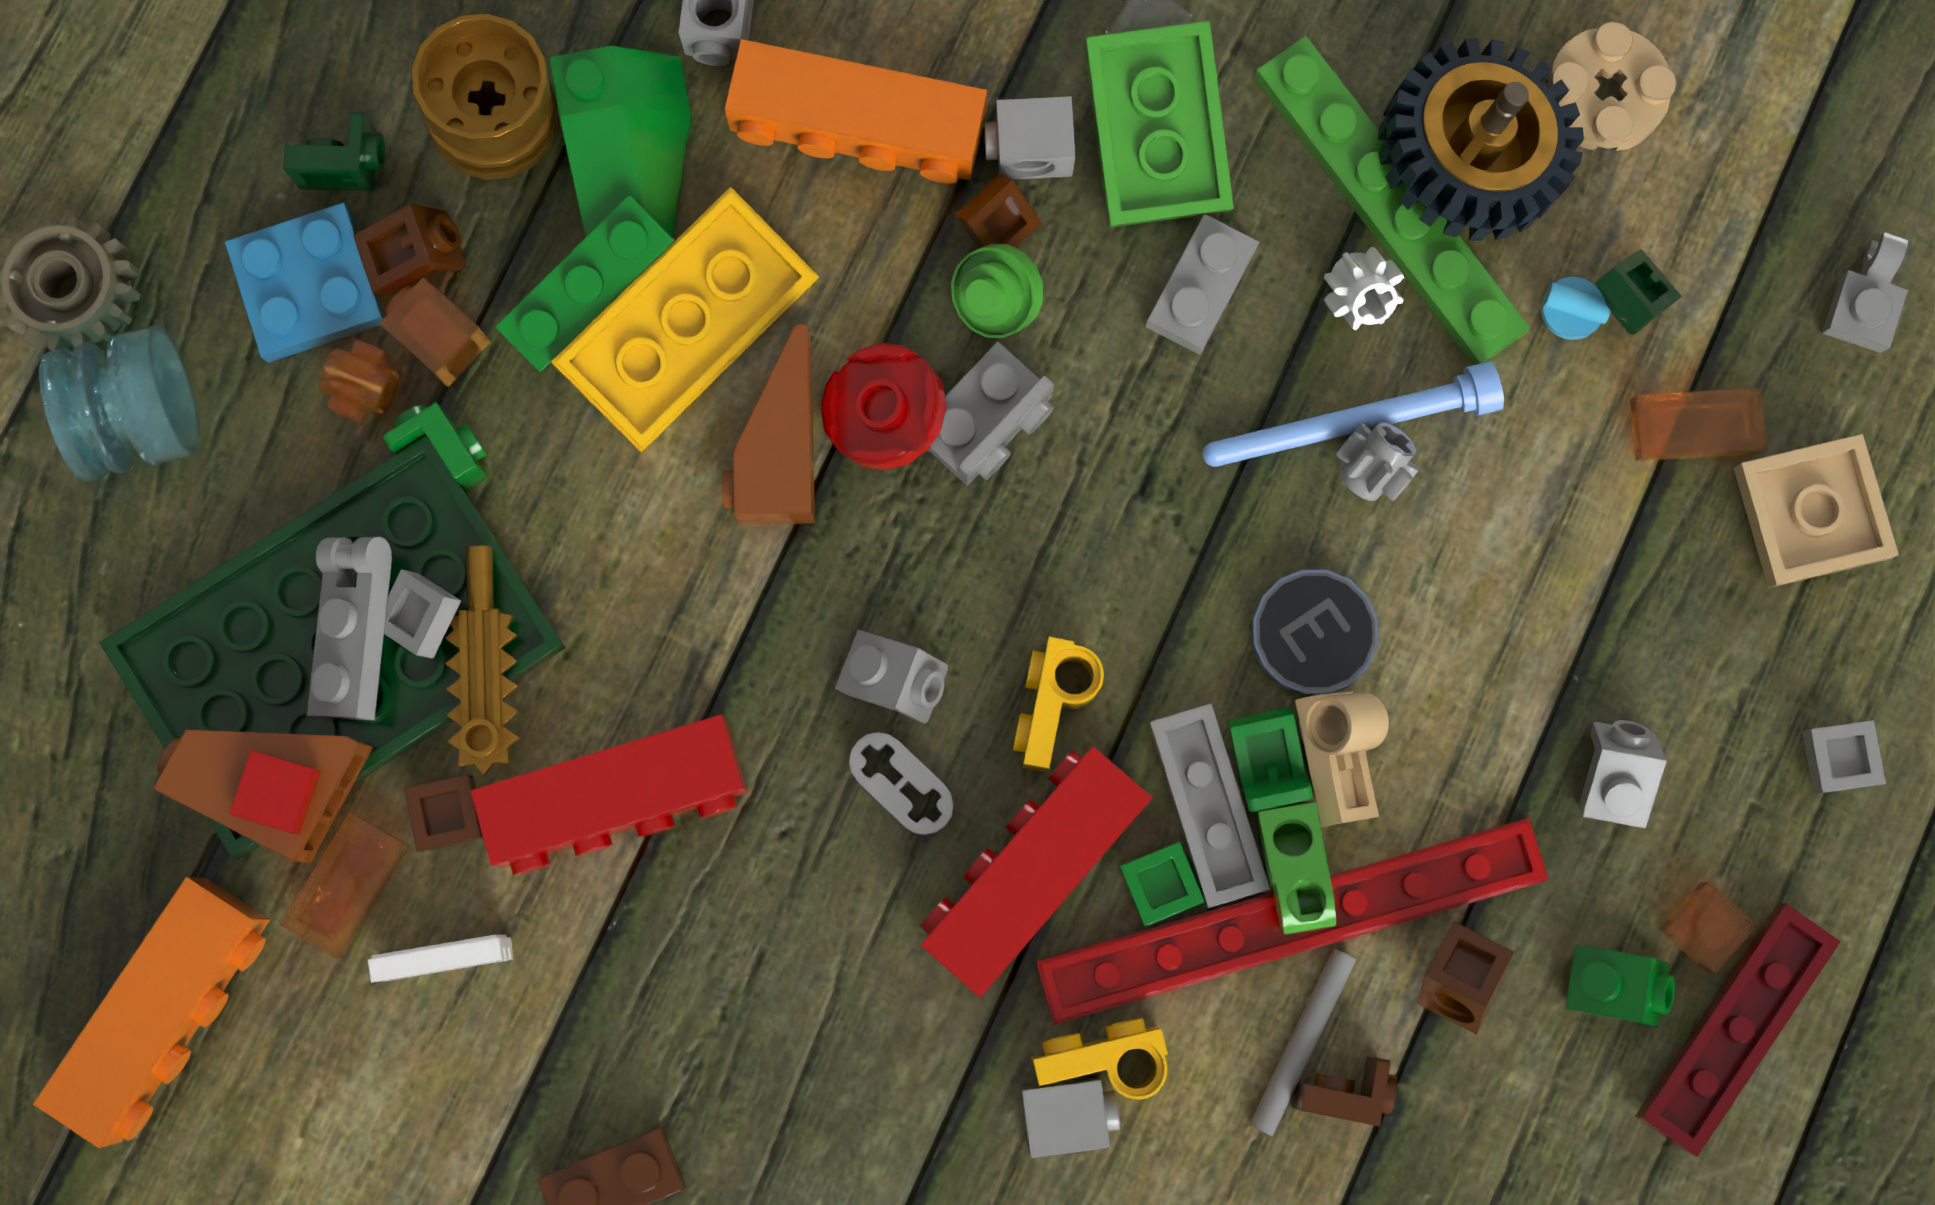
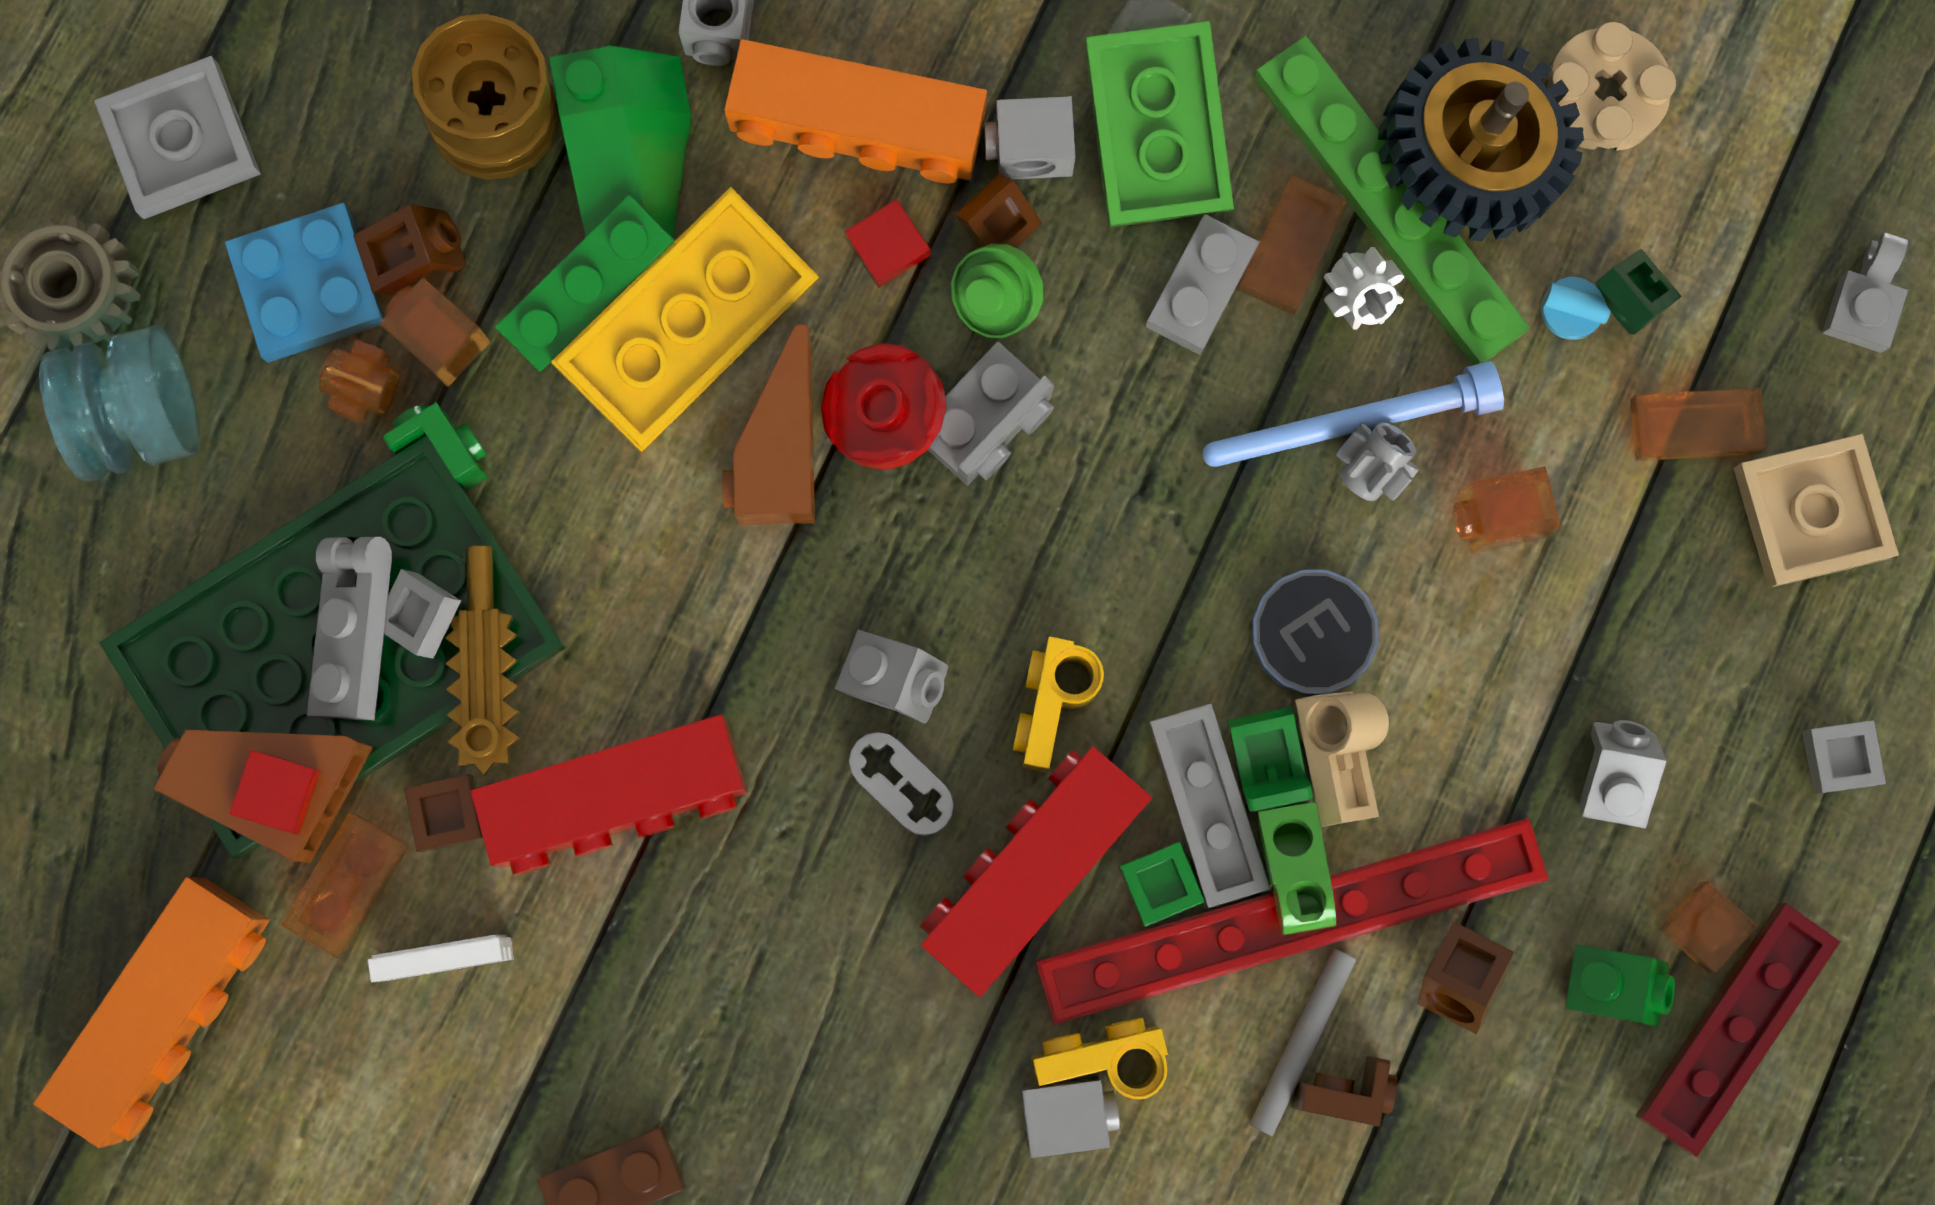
(177, 137): none -> light grey plate
(332, 166): dark green bracket -> none
(887, 243): none -> red tile
(1292, 245): none -> clear orange tile
(1506, 510): none -> clear orange brick

